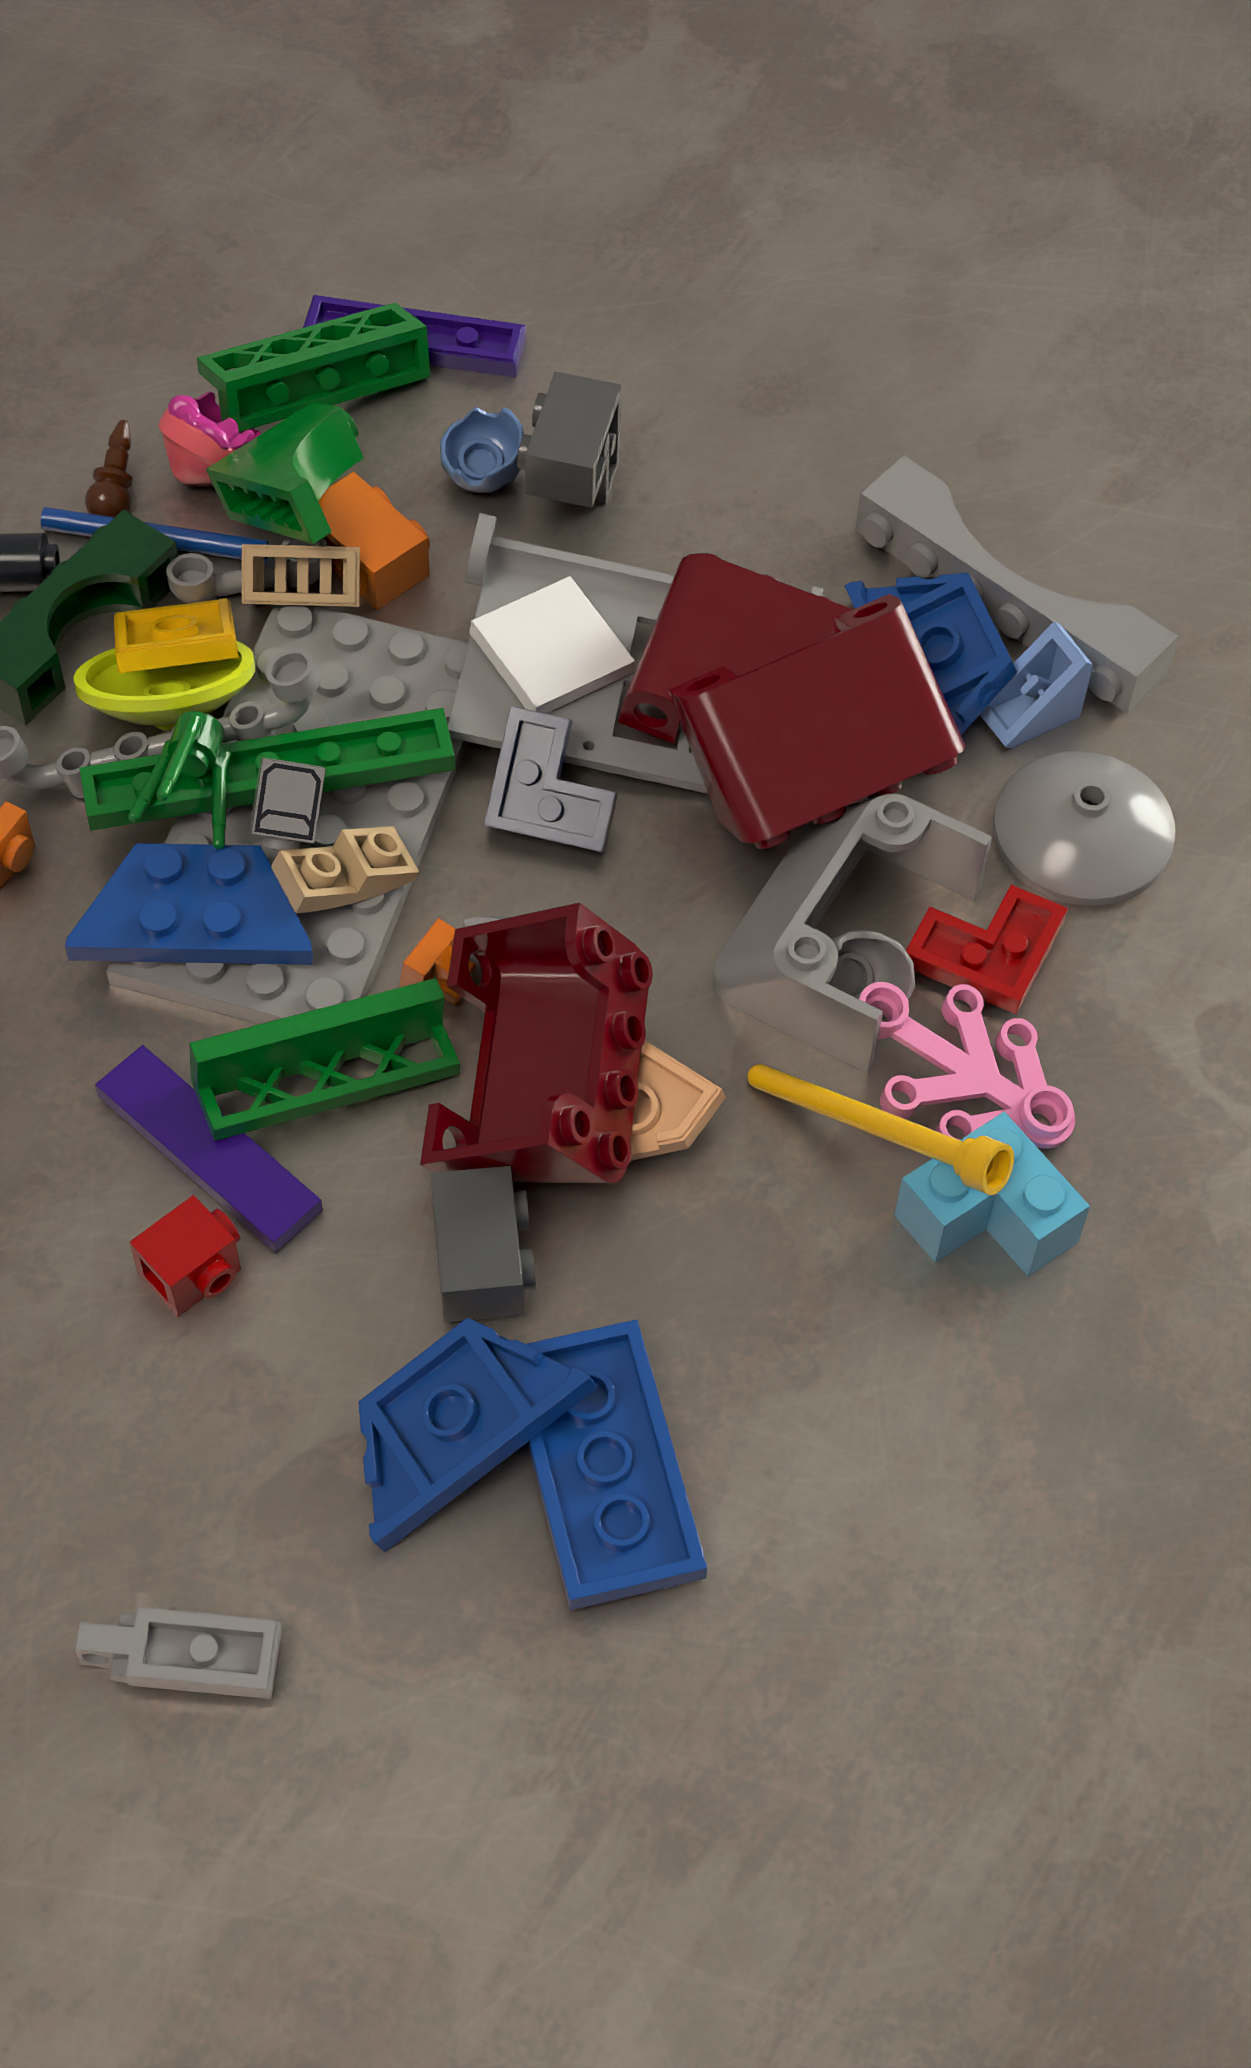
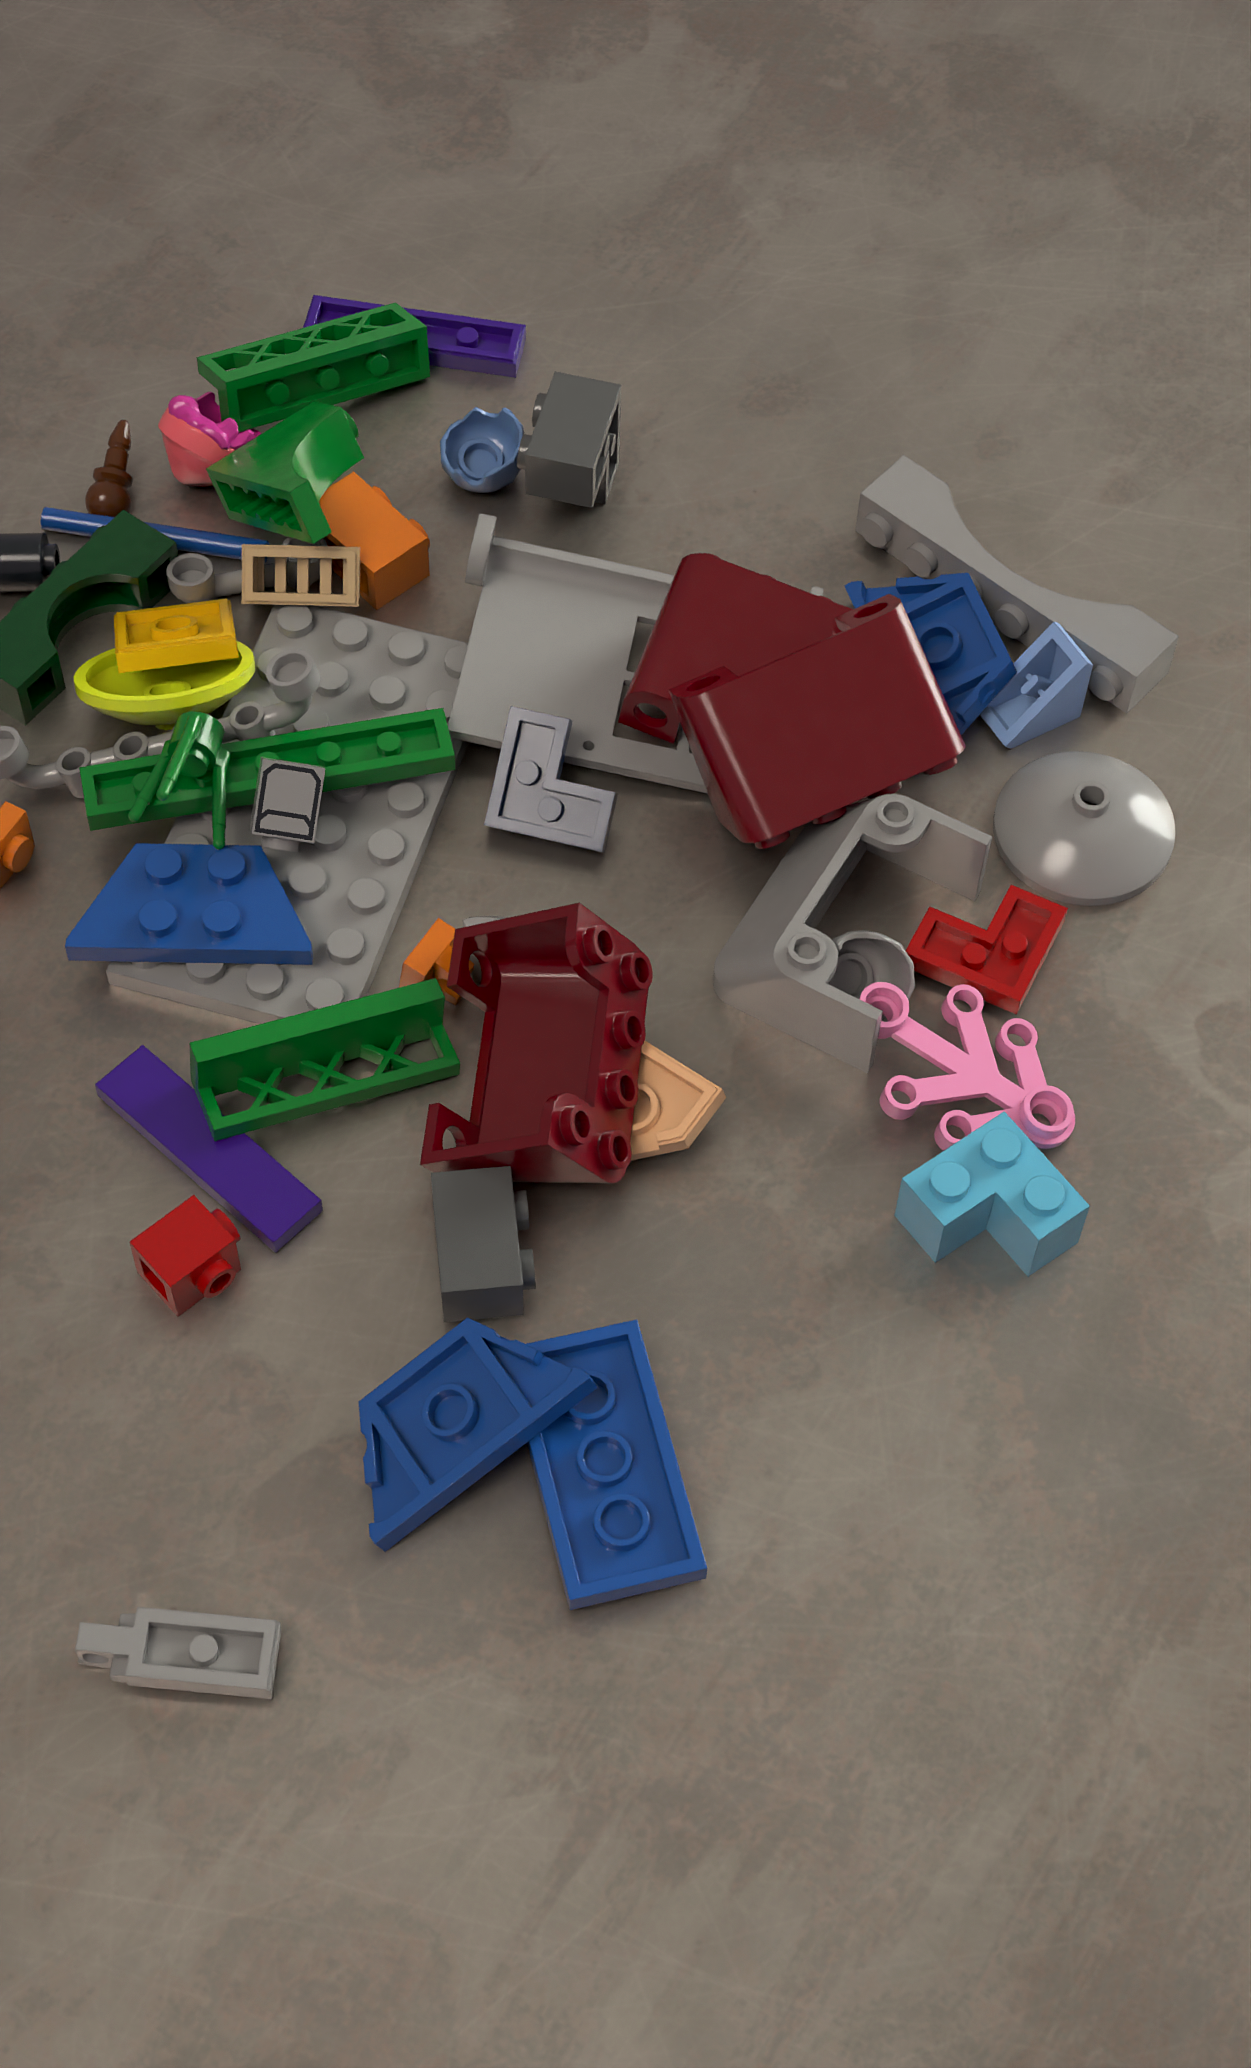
(352, 870): tan slope -> none
(552, 646): white tile -> none
(979, 1162): yellow piece -> none

